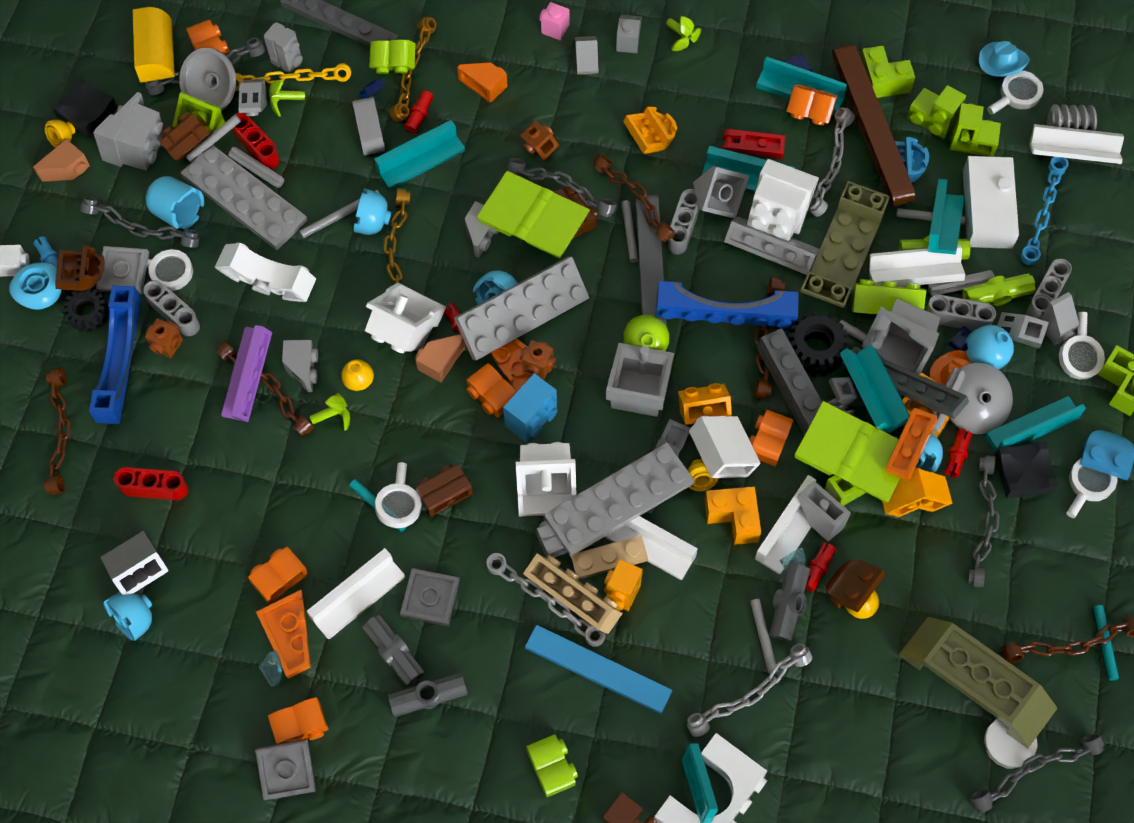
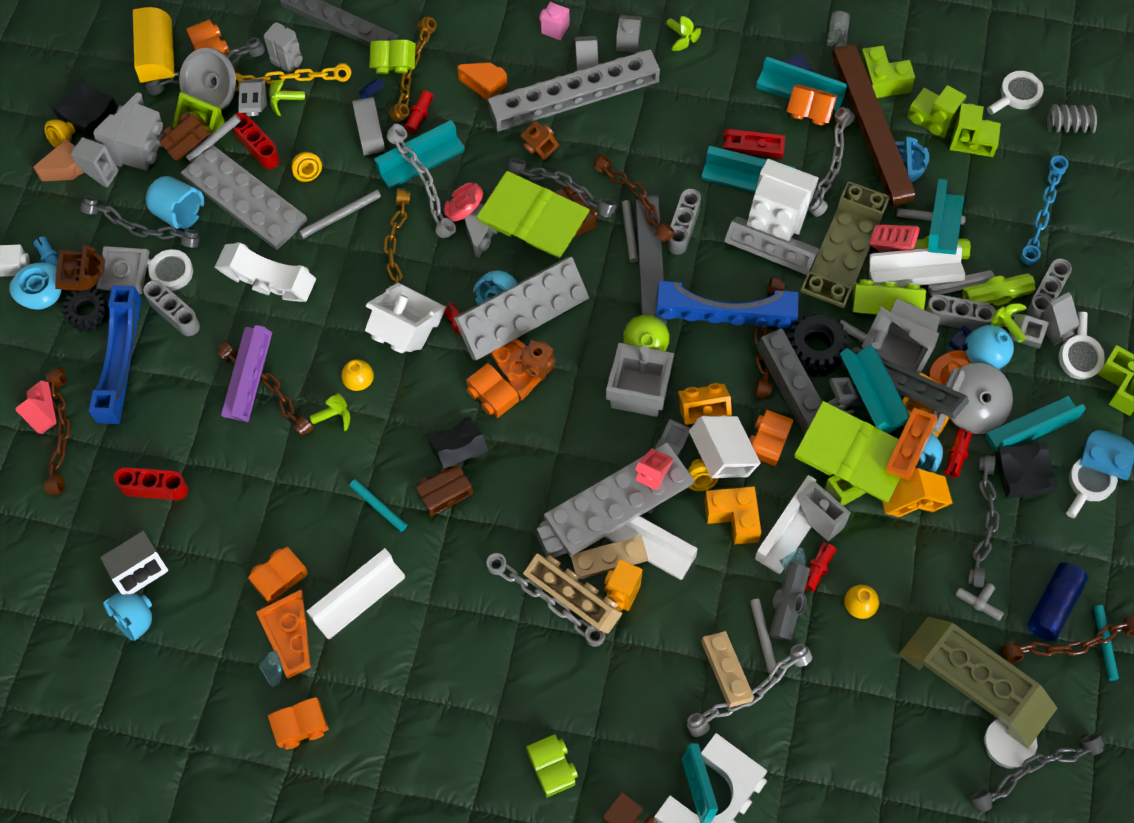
(38, 408): none -> coral slope
(95, 161): none -> light grey slope
(163, 337): dark orange brick -> none
(256, 167): light grey axle -> none
(285, 769): flat silver tile -> none
(299, 361): light grey slope -> none
(306, 166): none -> yellow brick
(371, 213): medium azure cylinder -> none
(393, 650): dark grey piece -> none
(398, 503): white piece -> none
(410, 699): dark grey piece -> none
(430, 597): flat silver tile -> none
(439, 356): nougat slope -> none
(445, 227): none -> light grey piece
(457, 443): none -> black brick
(464, 201): none -> coral tile
(530, 408): dark azure brick -> none
(544, 477): white piece -> none
(559, 96): none -> light grey brick
(598, 669): dark azure tile -> none
(651, 130): light orange slope -> none
(653, 468): none -> coral slope
(720, 191): light grey slope -> none
(727, 669): none -> tan plate
(838, 29): none -> clear hinge
(853, 584): reddish brown slope -> none
(892, 237): none -> coral slope
(980, 603): none -> light grey piece
(990, 202): white brick -> none
(1002, 59): medium azure hat -> none
(1003, 316): none -> lime plant
(1058, 597): none -> clear blue piece
(1076, 143): white panel -> none

